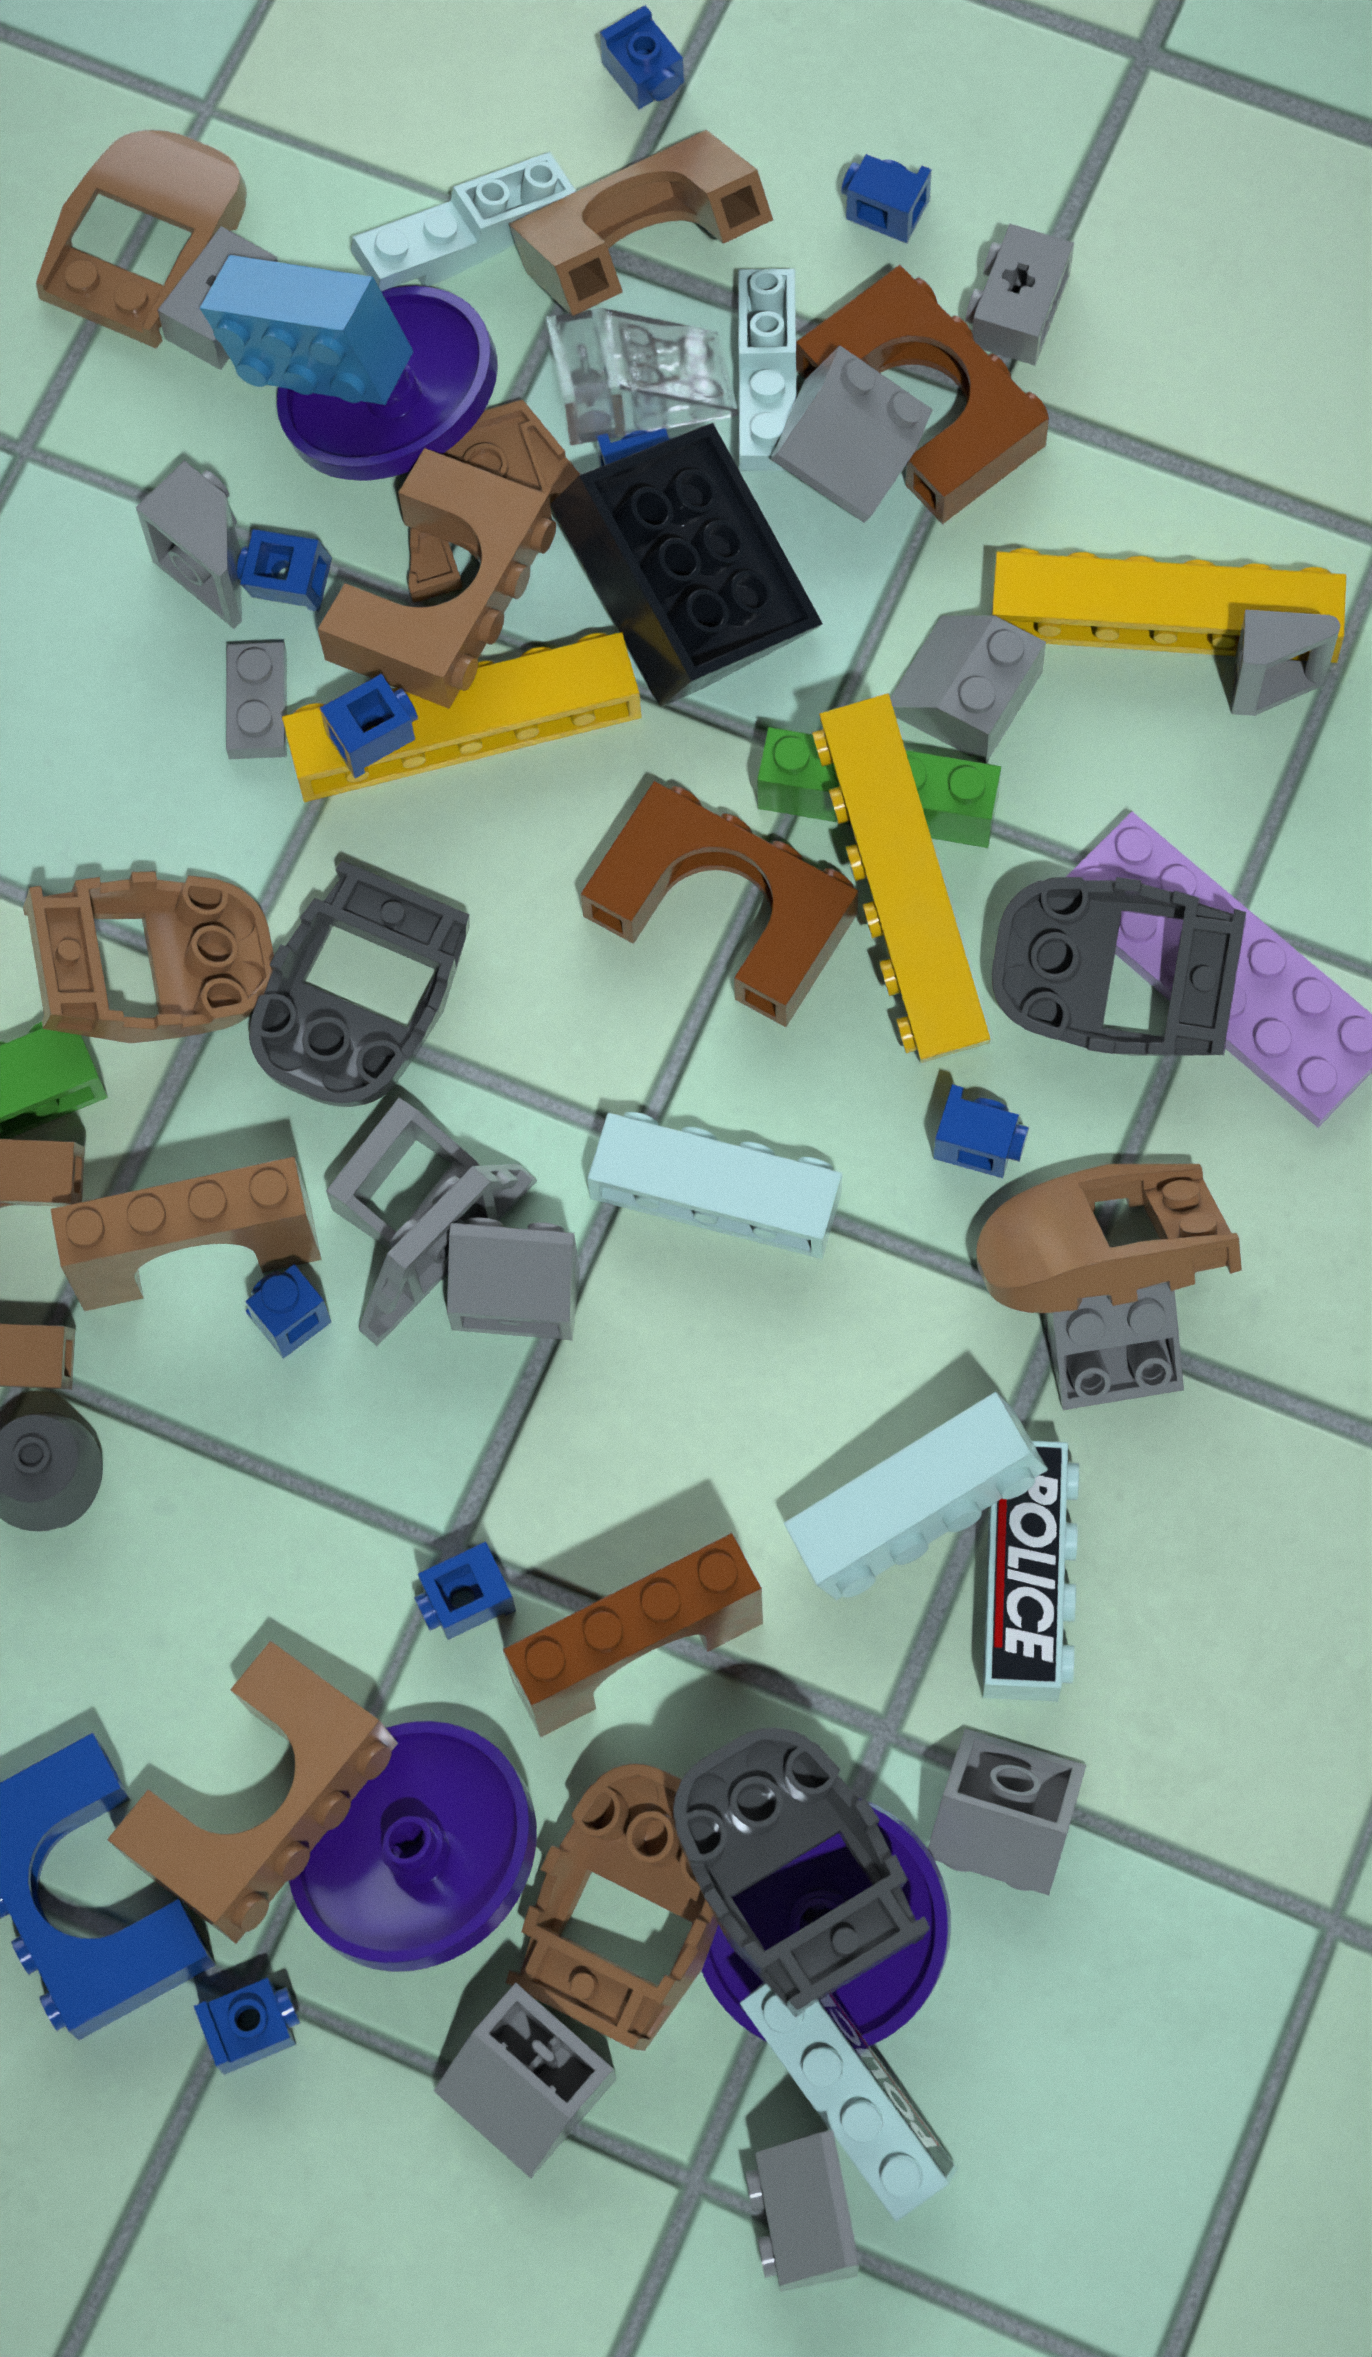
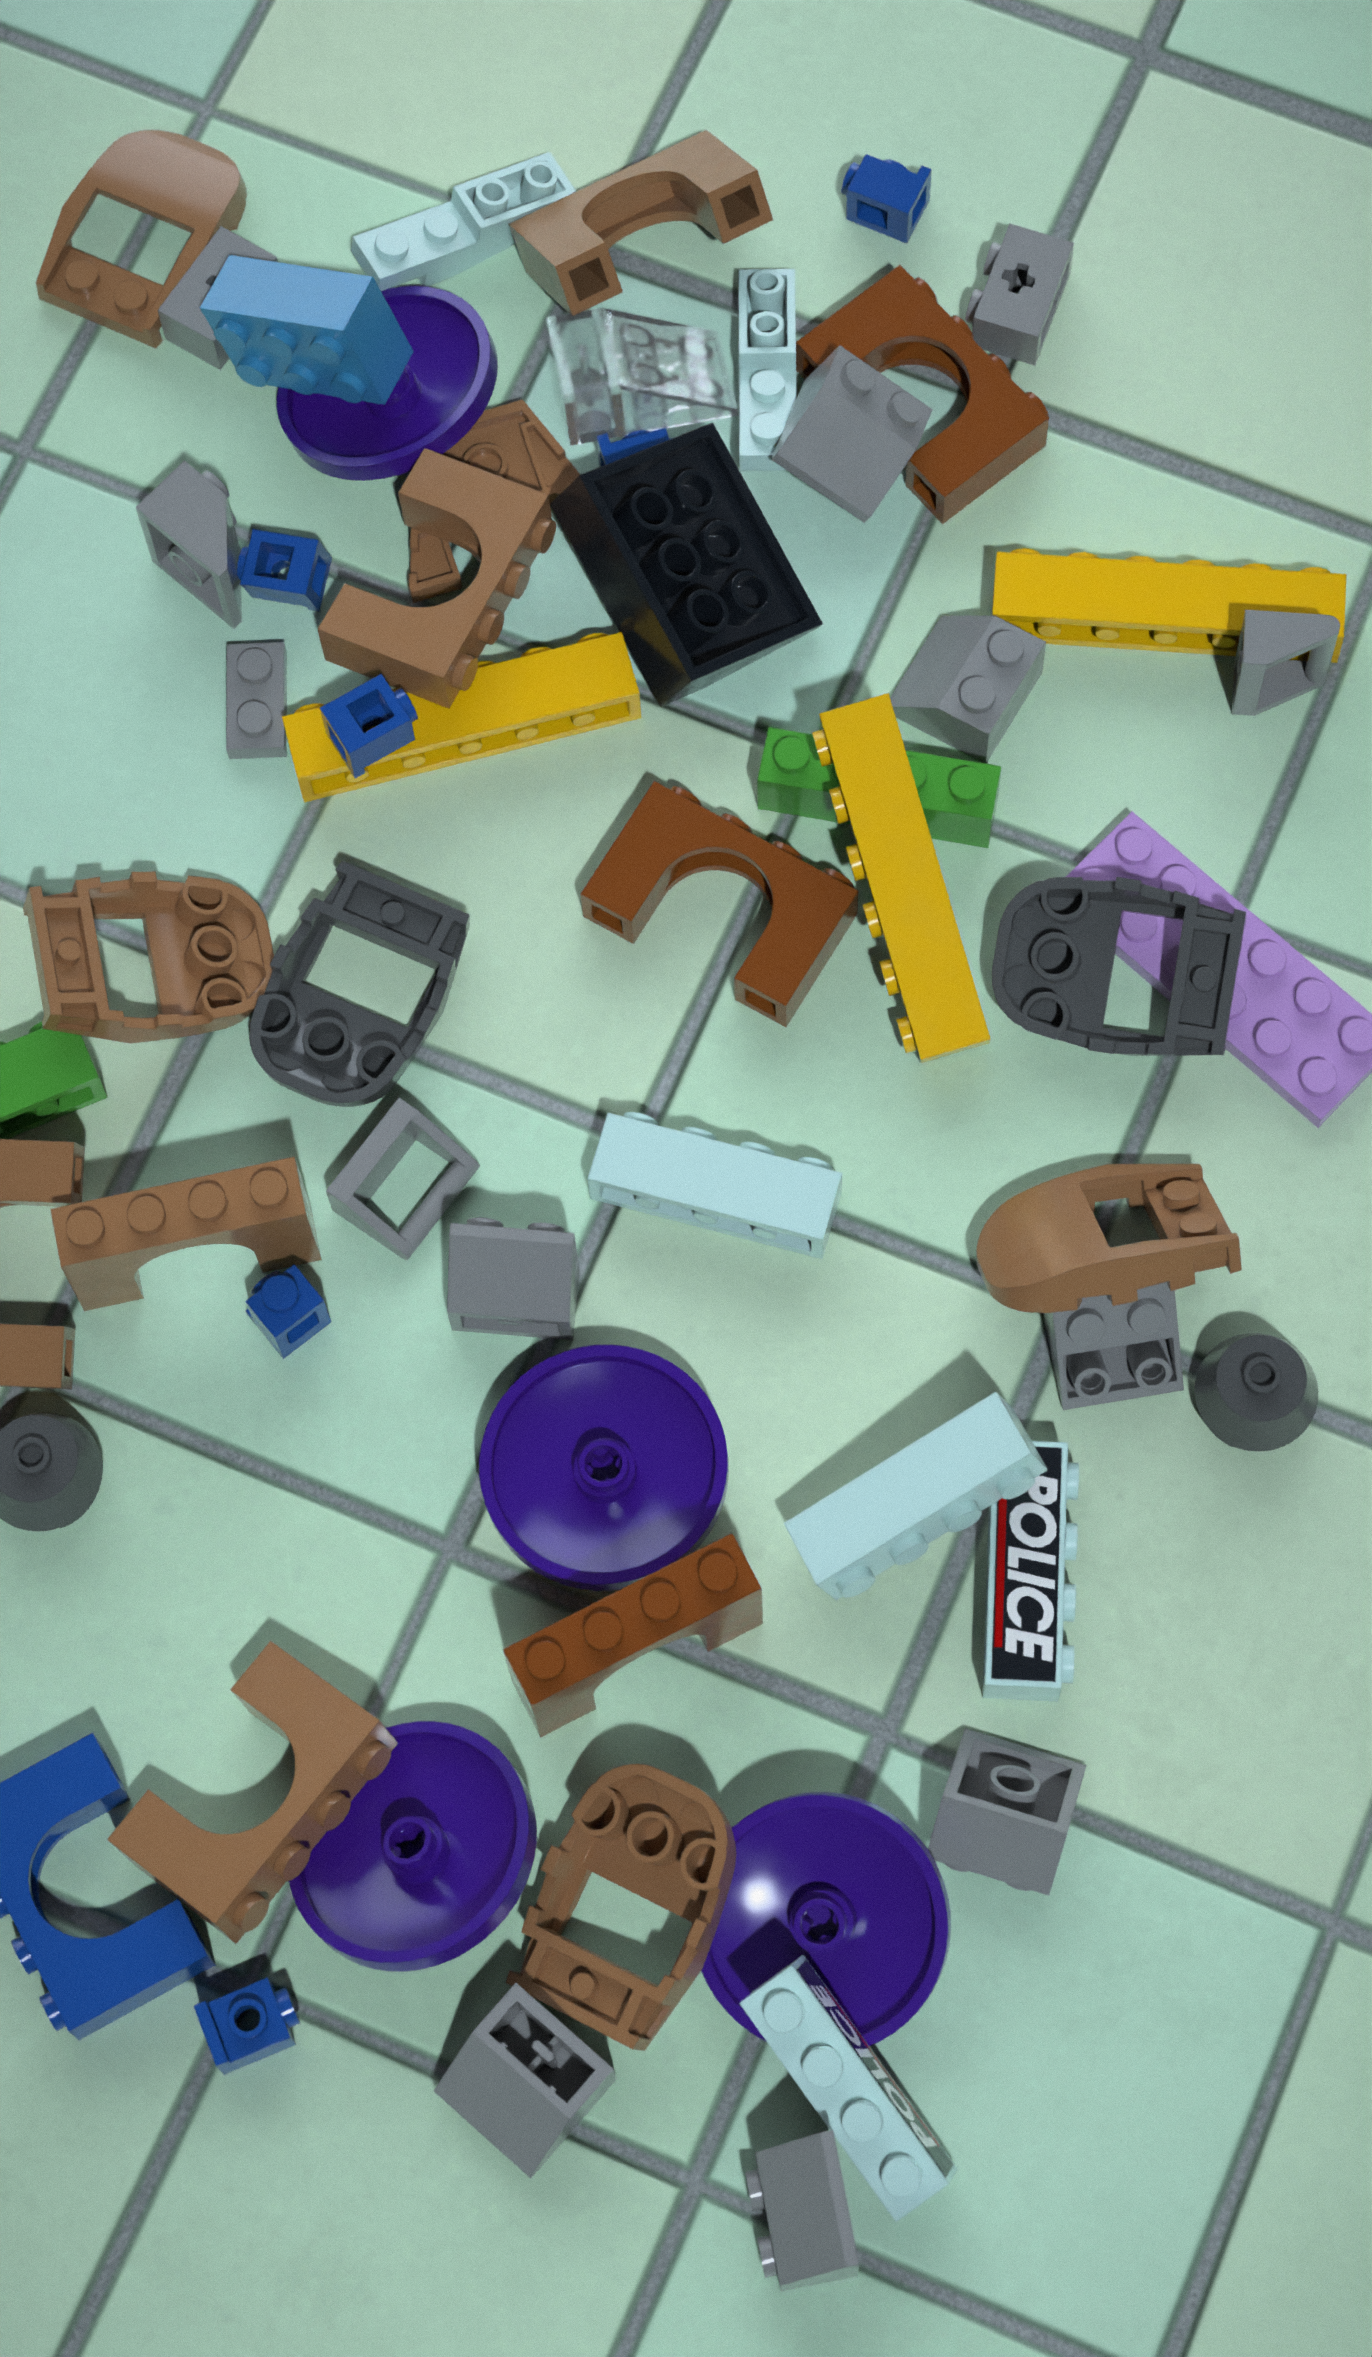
(421, 1248): light grey wing -> none
(469, 1571): blue brick -> none
(603, 1466): none -> dark purple dish
(641, 58): blue brick -> none
(761, 1809): dark grey slope -> none
(979, 1134): blue brick -> none
(1256, 1392): none -> dark grey cone

